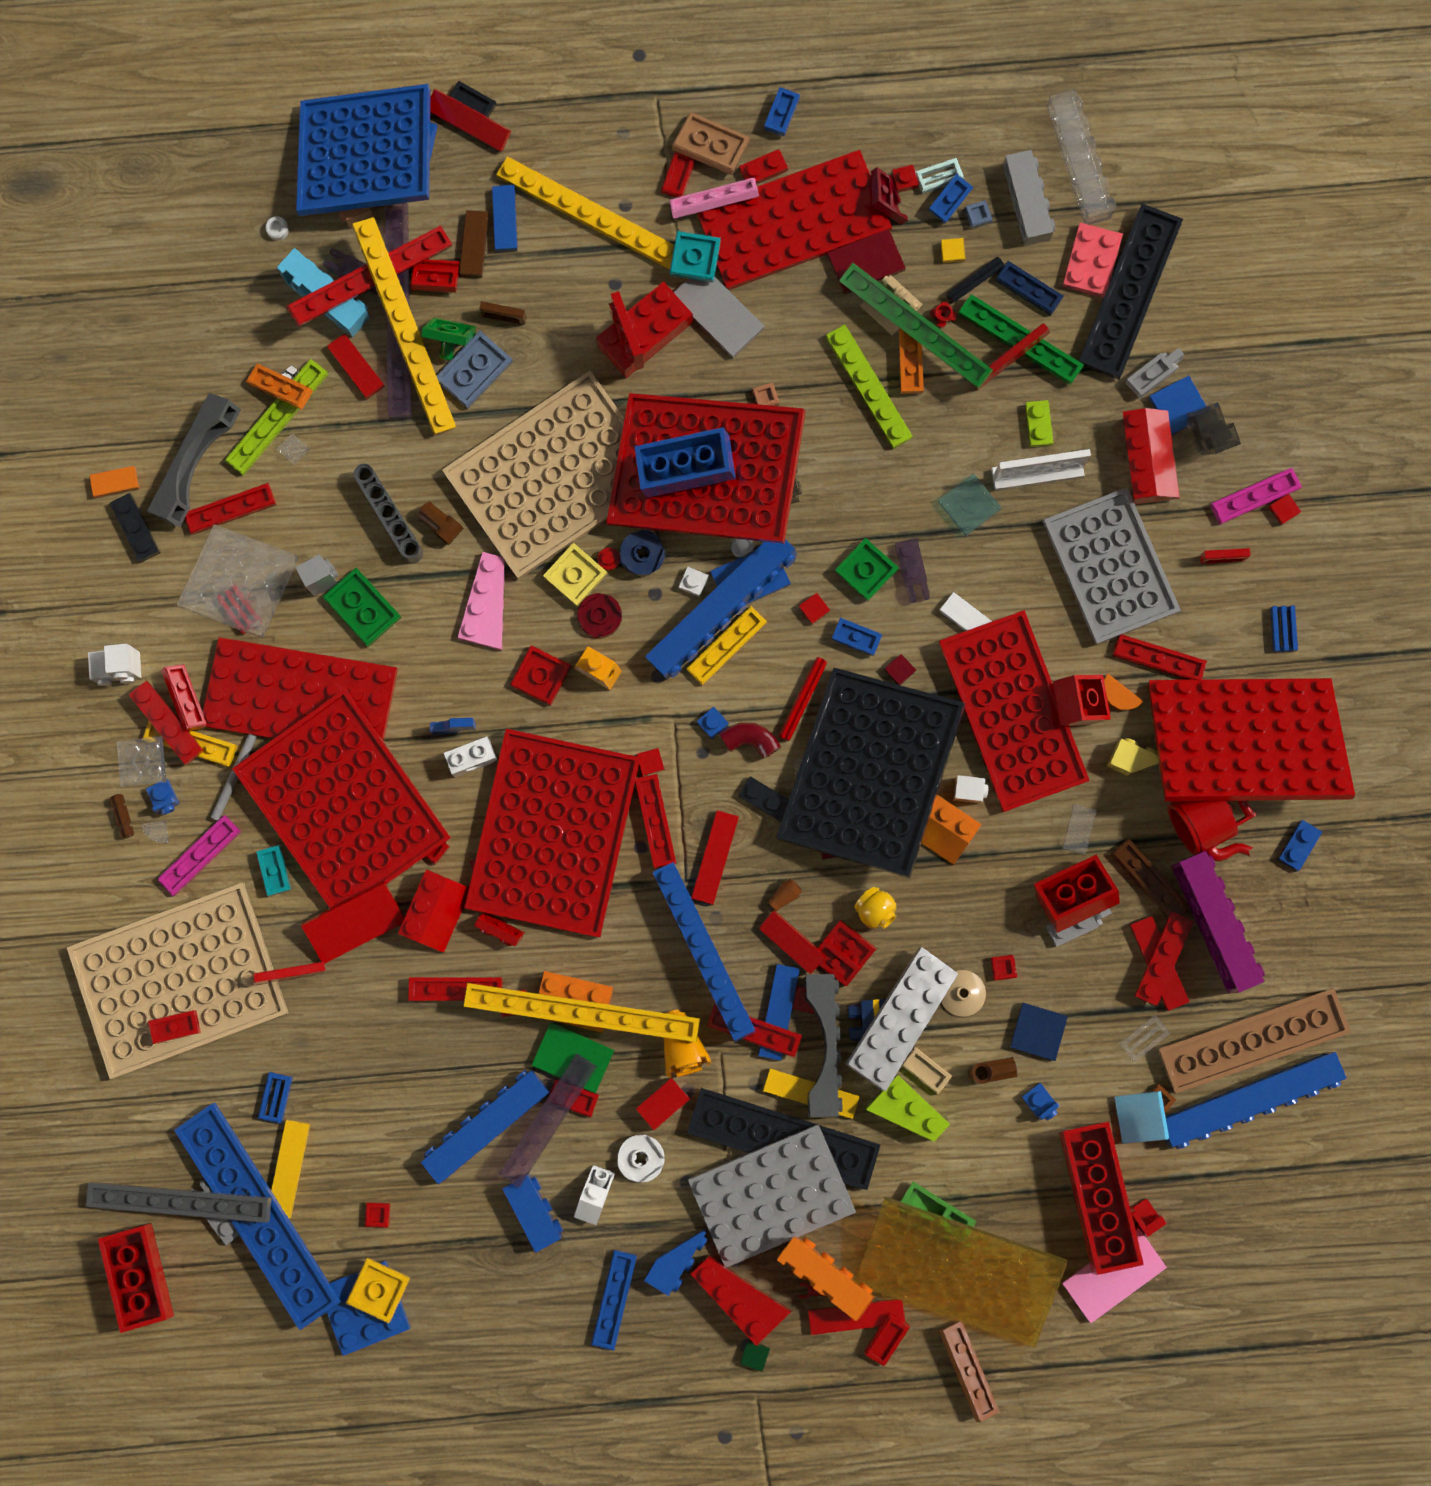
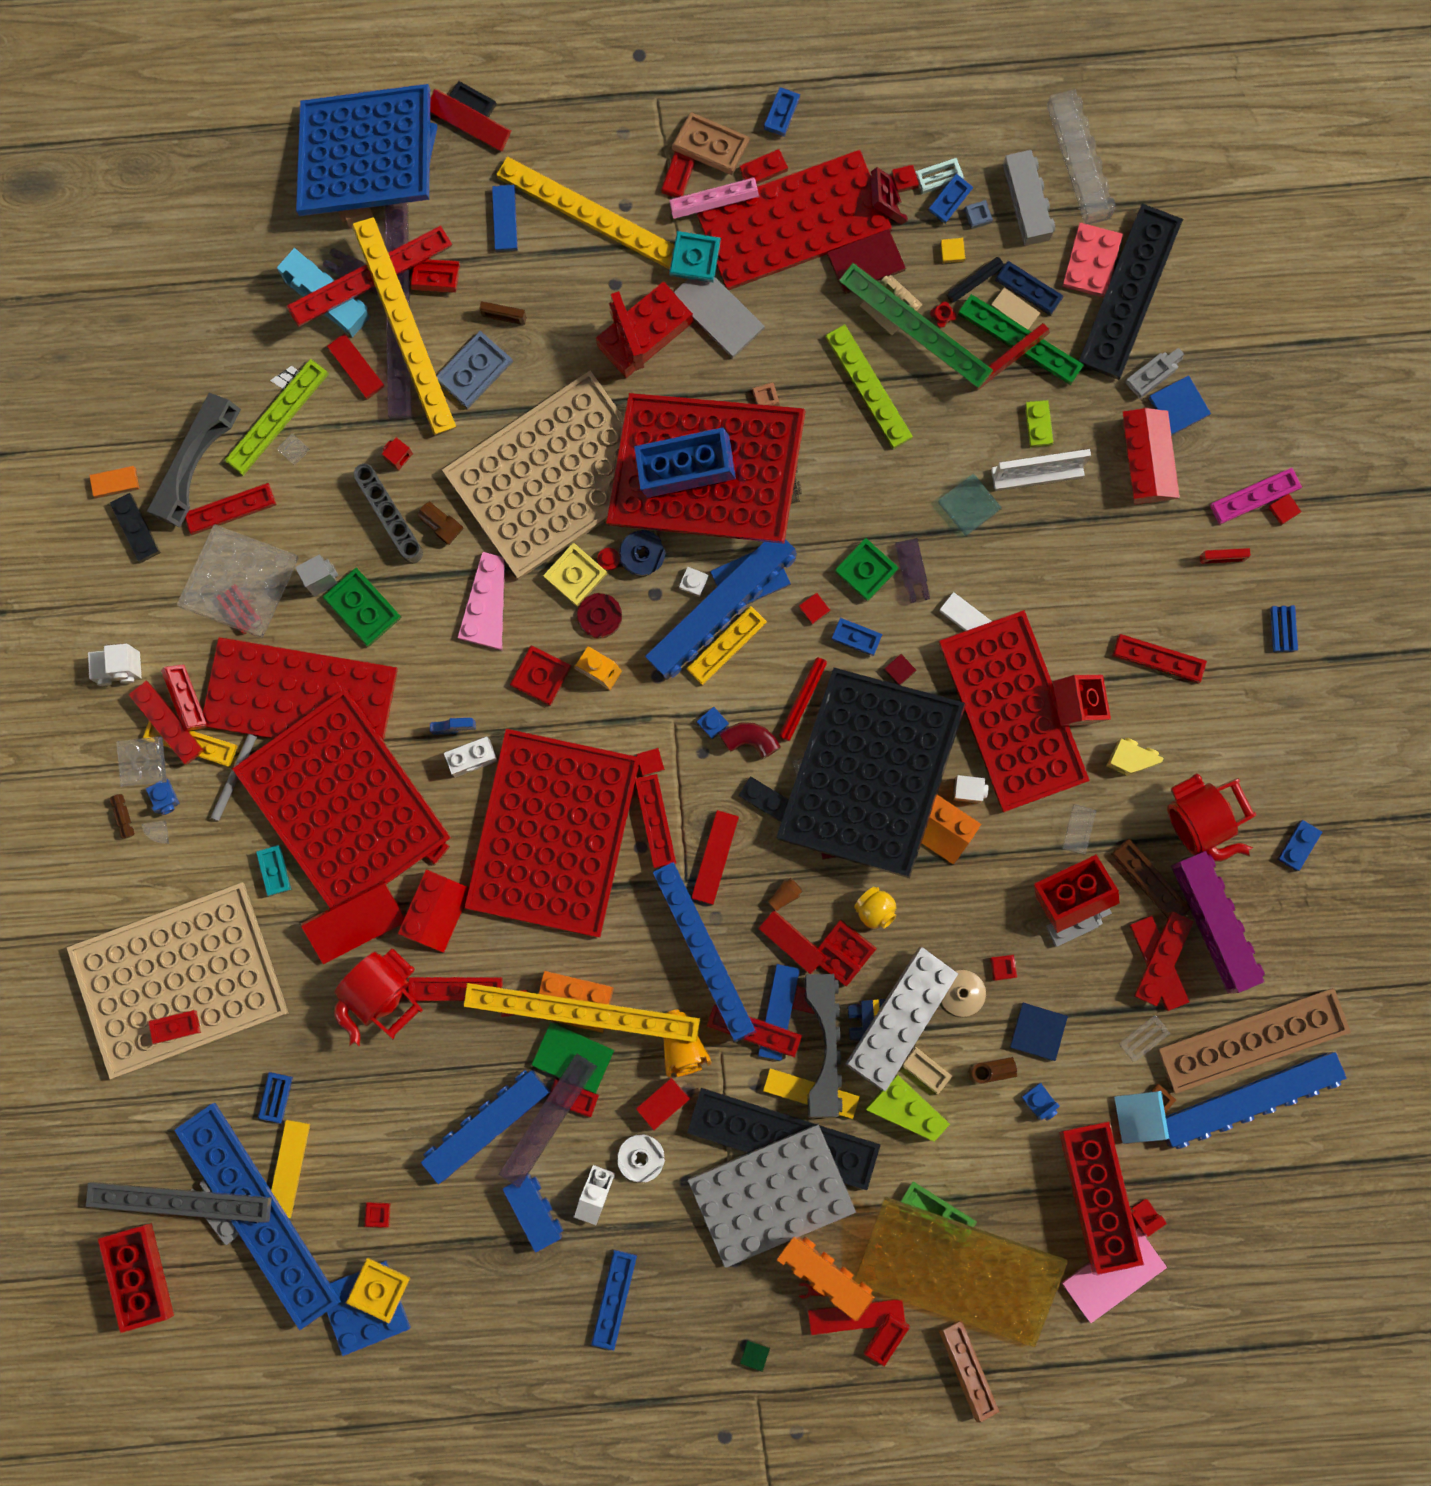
(199, 855): dark pink tile -> none
(277, 228): white tile -> none
(279, 386): orange tile -> none
(288, 973): red tile -> none
(374, 992): none -> red piece
(396, 453): none -> red plate
(449, 334): green tile -> none
(474, 243): reddish brown tile -> none
(493, 926): red plate -> none
(669, 1266): blue slope -> none
(742, 548): light grey piece -> none
(743, 1302): red wedge -> none
(910, 364): orange plate -> none
(1015, 308): none -> tan tile
(1111, 566): light grey plate -> none
(1119, 696): orange tile -> none
(1211, 430): clear smoke brick -> none
(1249, 740): red plate -> none

